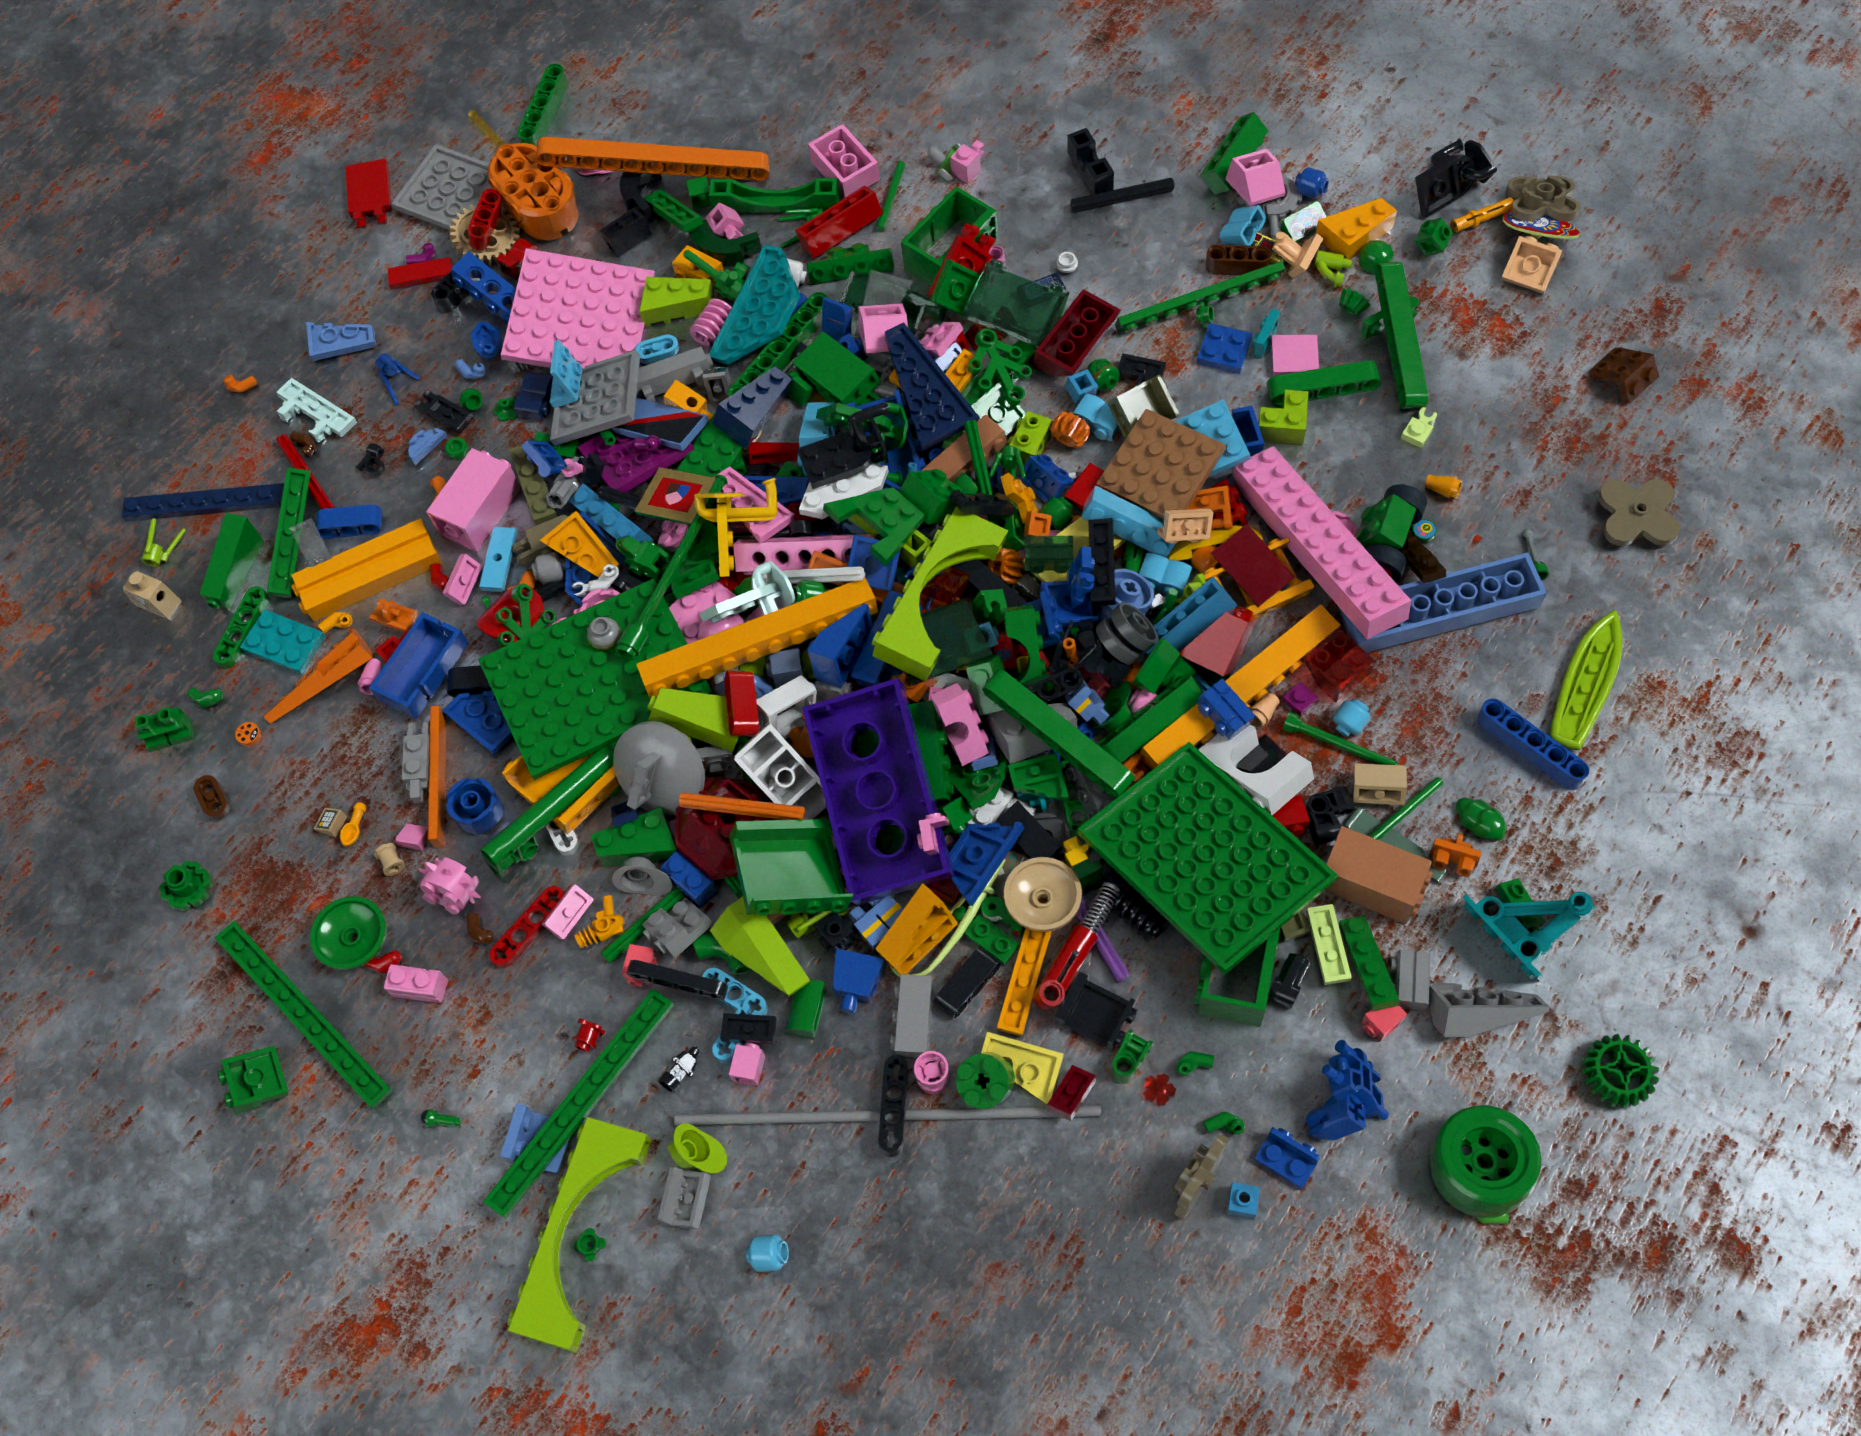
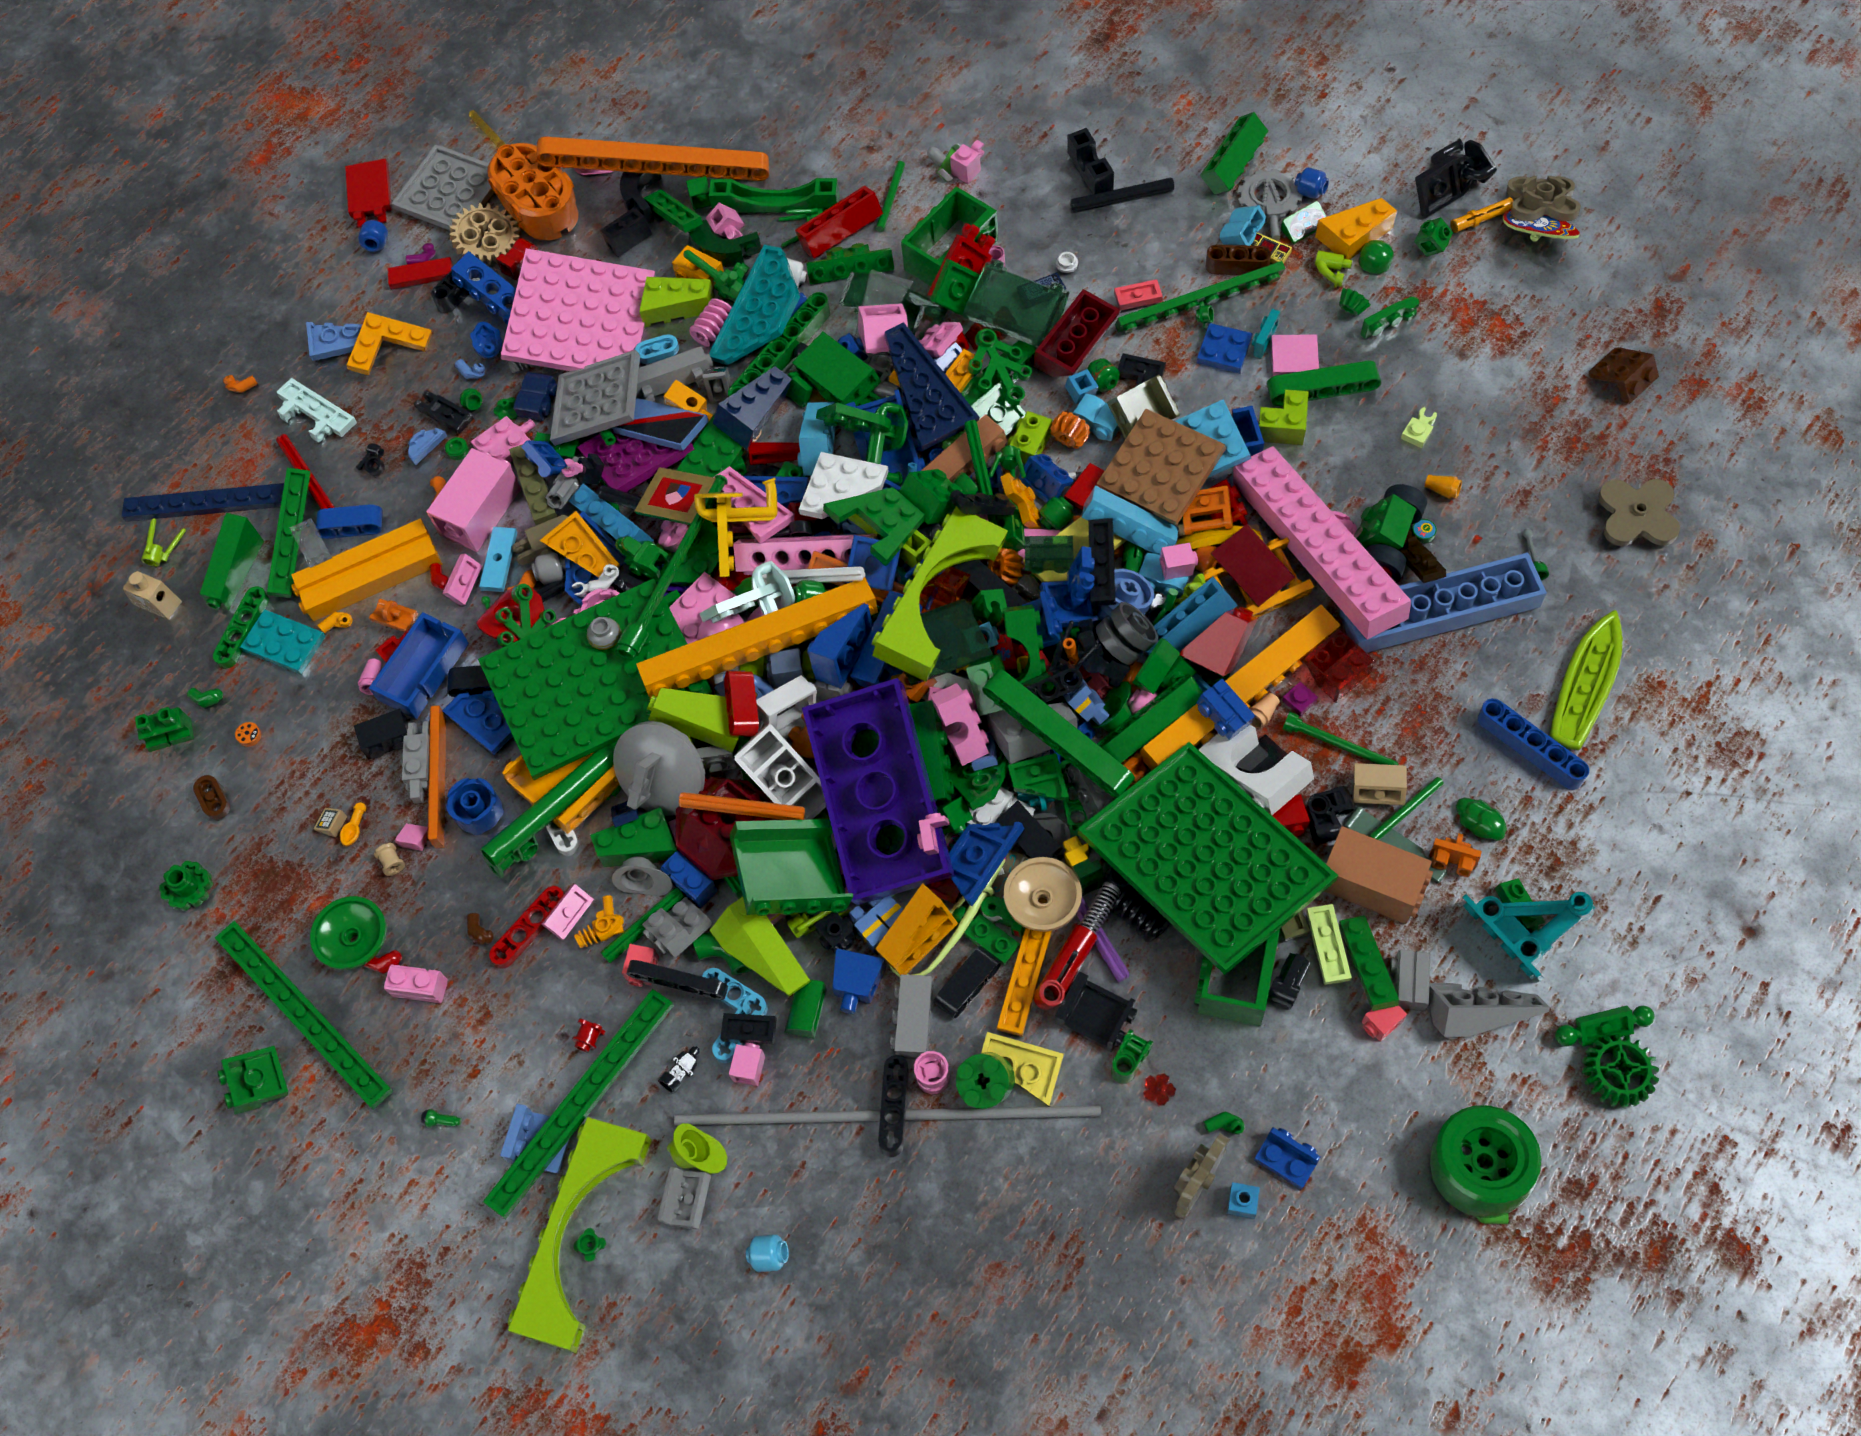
(304, 438): reddish brown arm -> none
(337, 663): orange wedge -> none
(373, 236): none -> blue head
(380, 328): none -> light orange plate
(382, 734): none -> black piece
(389, 367): blue plant -> none
(448, 885): bright pink brick -> none
(484, 219): red beam -> none
(502, 437): none -> bright pink plate
(543, 105): green beam -> none
(566, 376): medium azure bracket -> none
(652, 443): magenta arm -> none
(693, 577): green wing -> none
(837, 312): blue piece -> none
(844, 158): bright pink brick -> none
(846, 452): black plate -> none
(1037, 524): orange plate -> none
(1071, 1093): dark red plate -> none
(1138, 294): none -> coral plate
(1178, 561): none -> bright pink brick
(1186, 525): light nougat bracket -> none
(1192, 1060): green arm -> none
(1256, 177): bright pink slope -> none
(1294, 254): light nougat piece -> none
(1351, 717): medium azure head -> none
(1353, 1097): blue piece -> none
(1401, 335): green beam -> none
(1532, 264): light nougat plate -> none
(1608, 1022): none -> green plate

